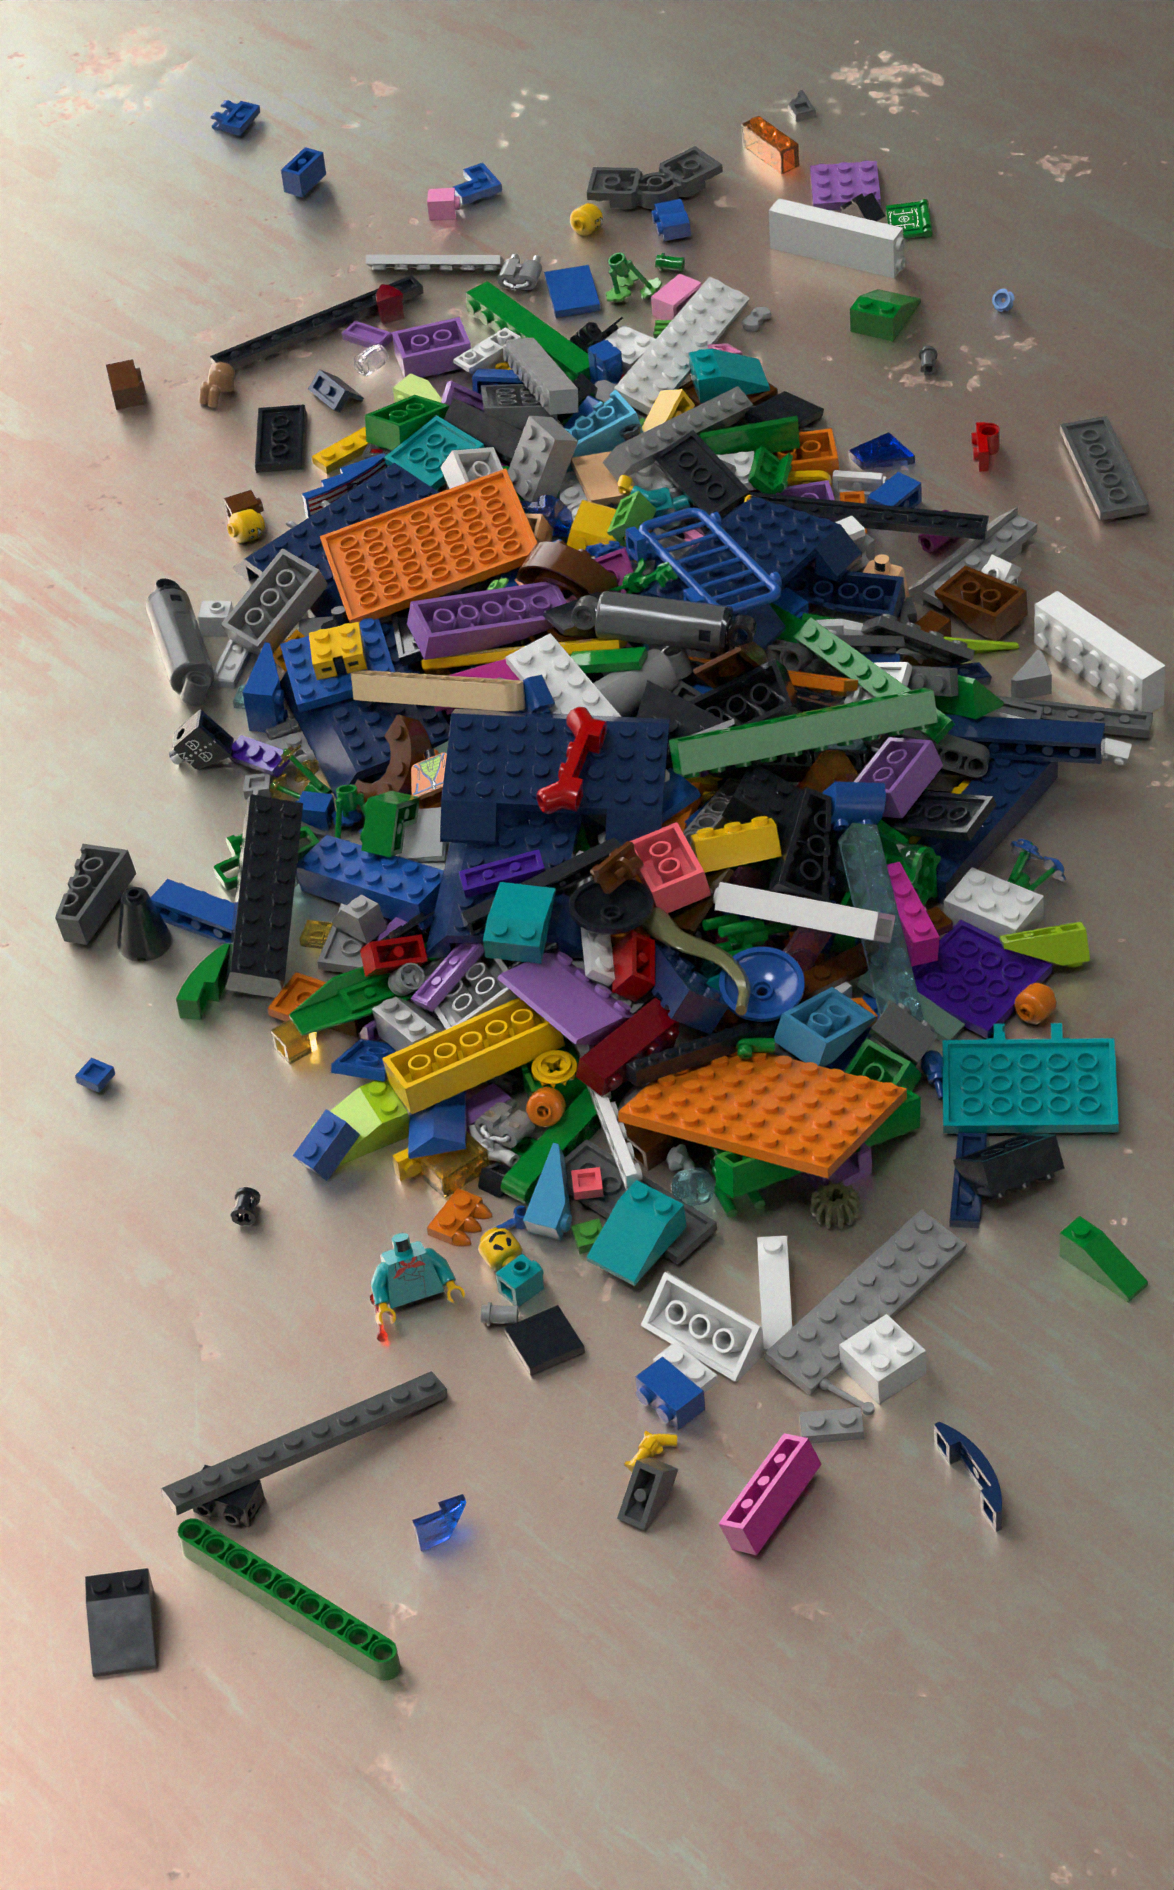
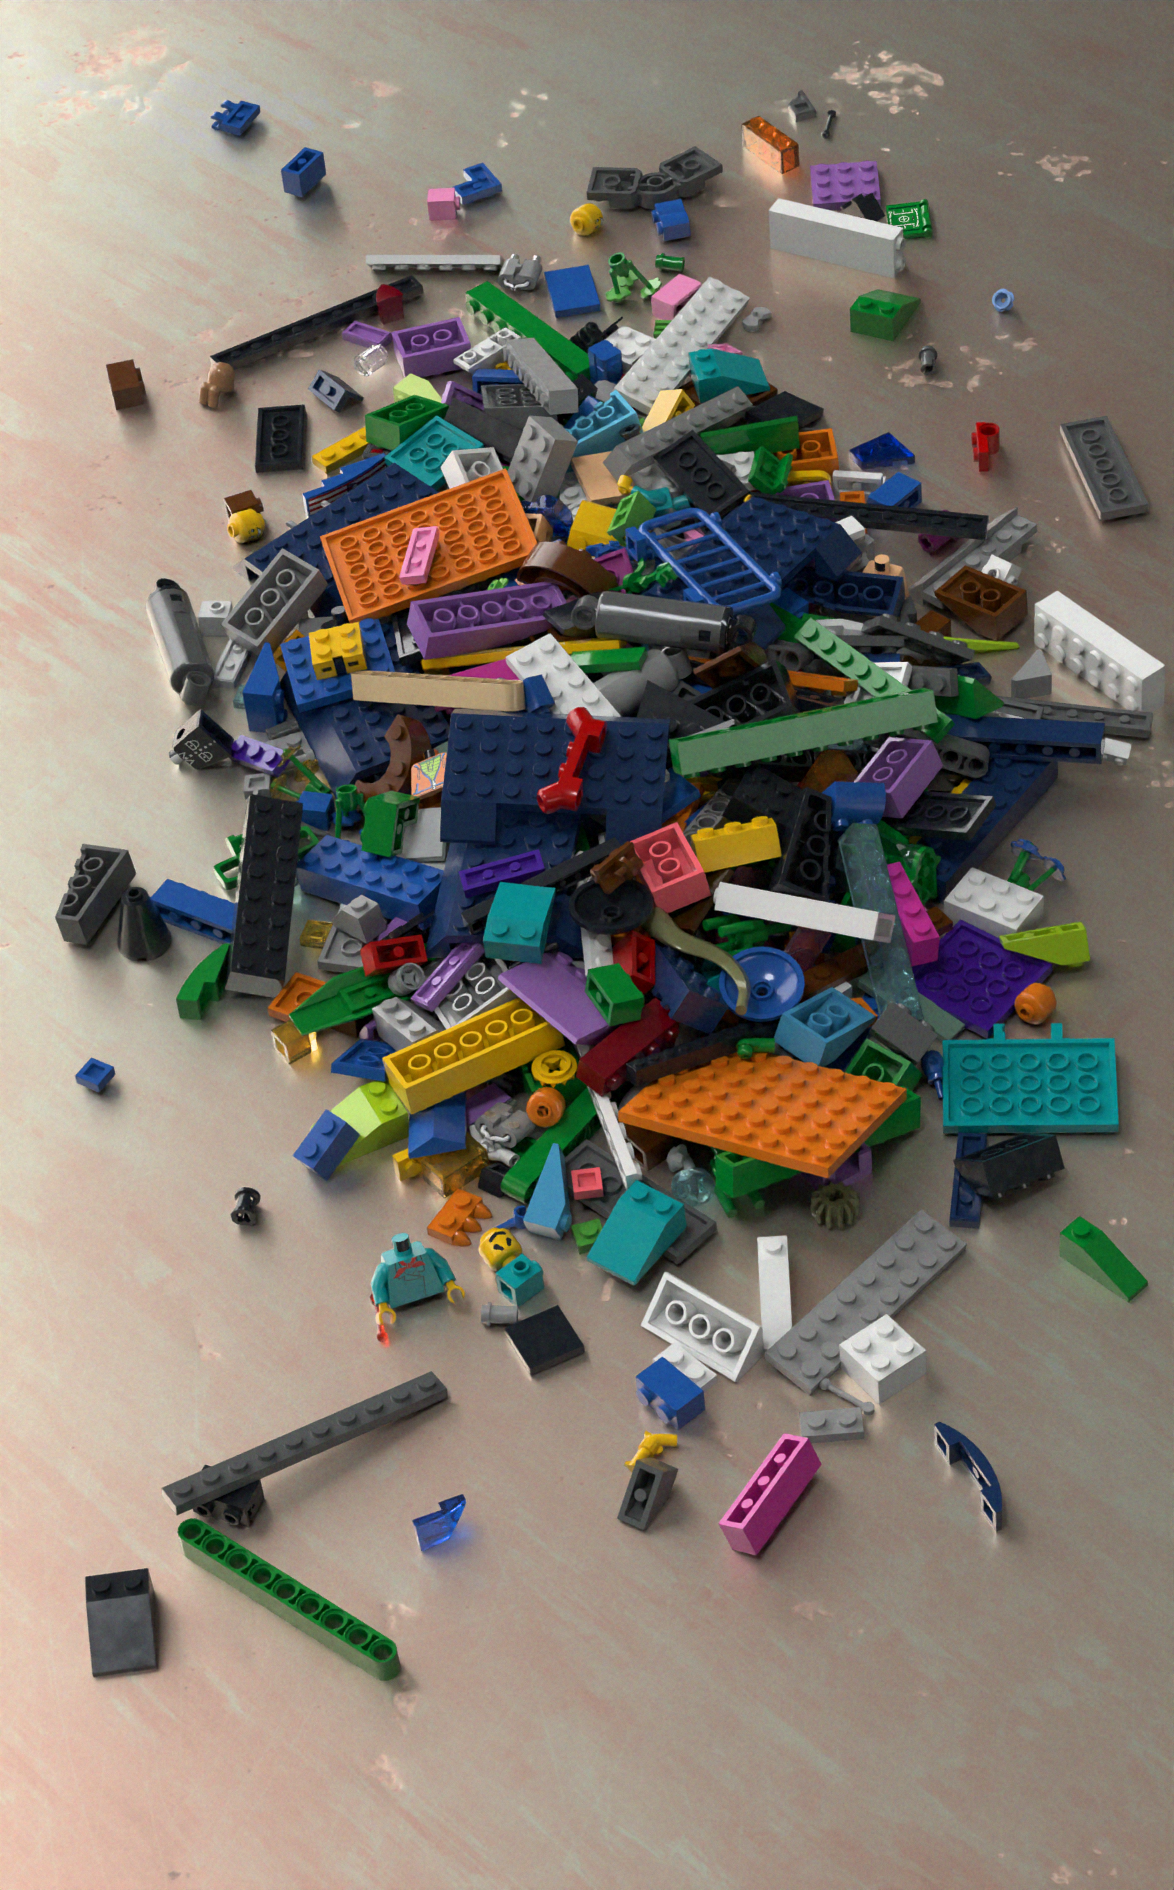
(419, 555): none -> bright pink plate
(614, 994): none -> green brick
(831, 114): none -> black hinge

